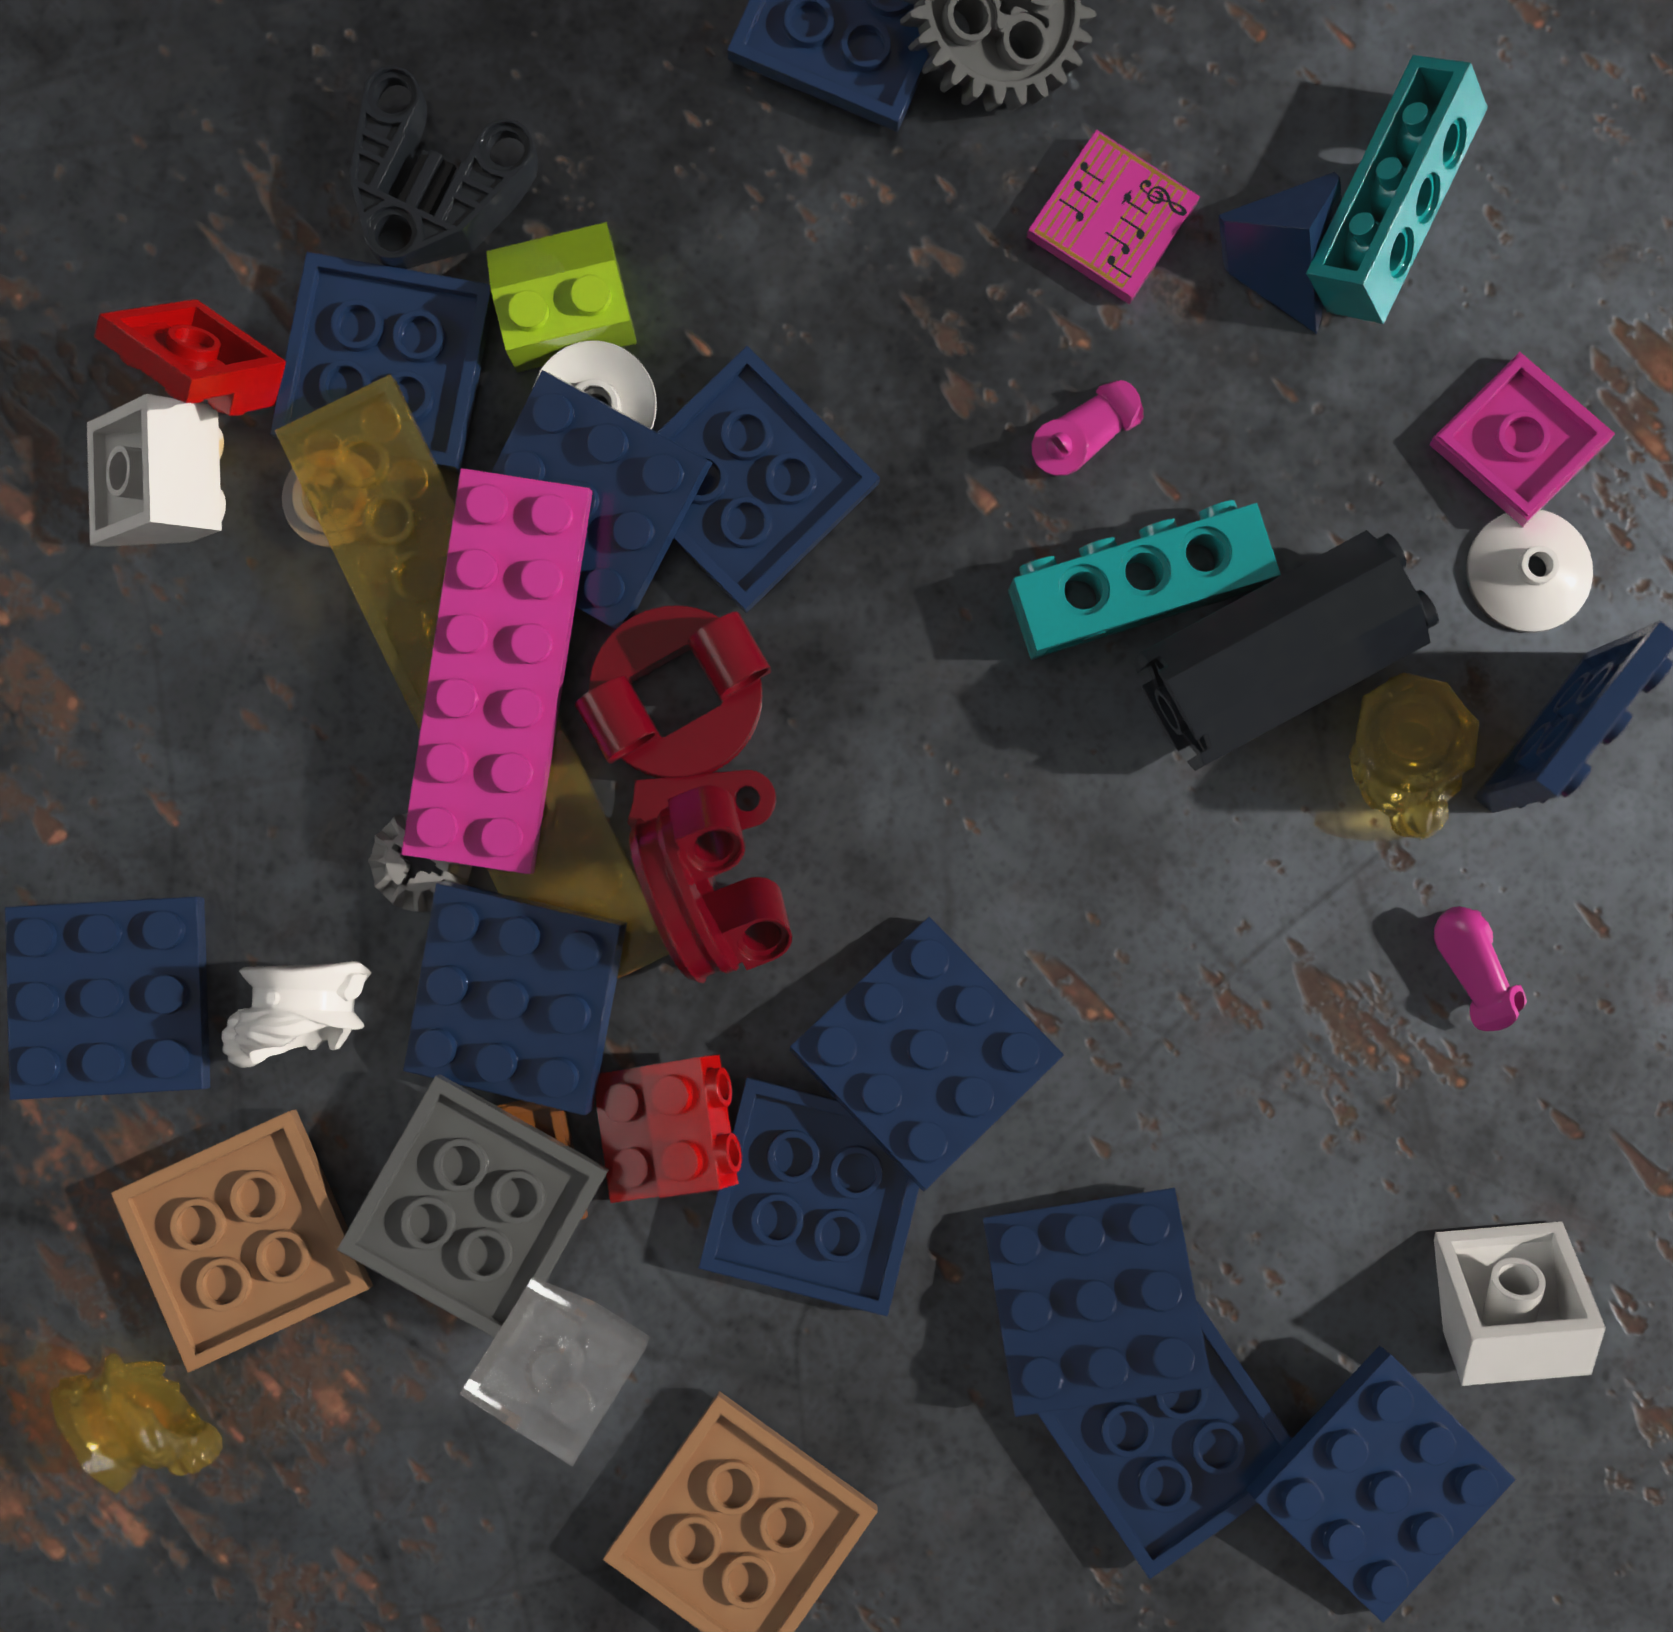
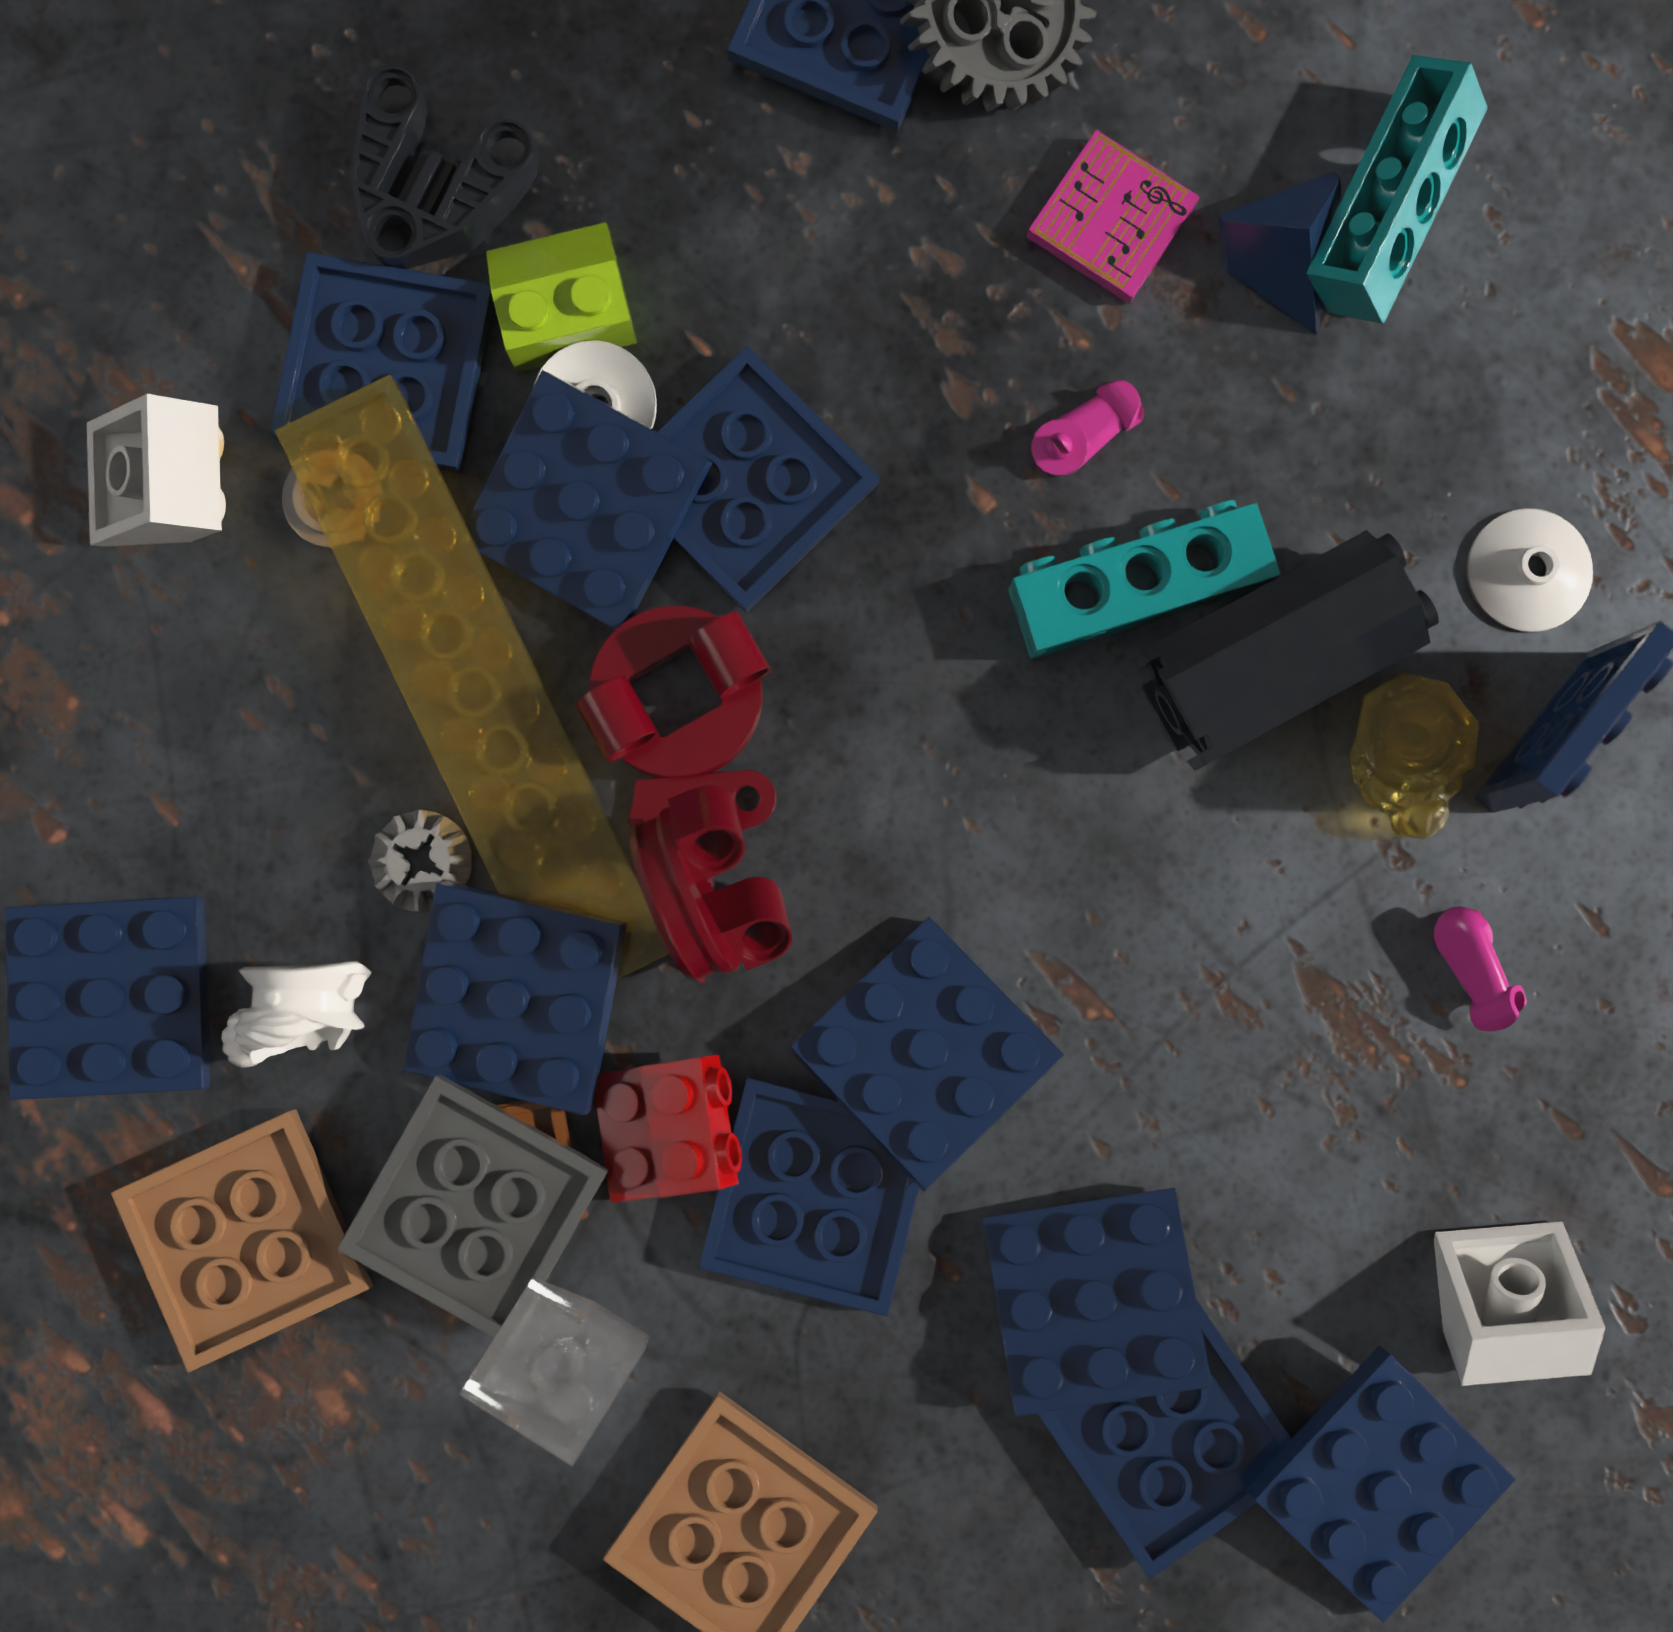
(131, 1421): clear yellow piece -> none
(195, 355): red plate -> none
(497, 671): dark pink plate -> none
(1521, 439): dark pink tile -> none

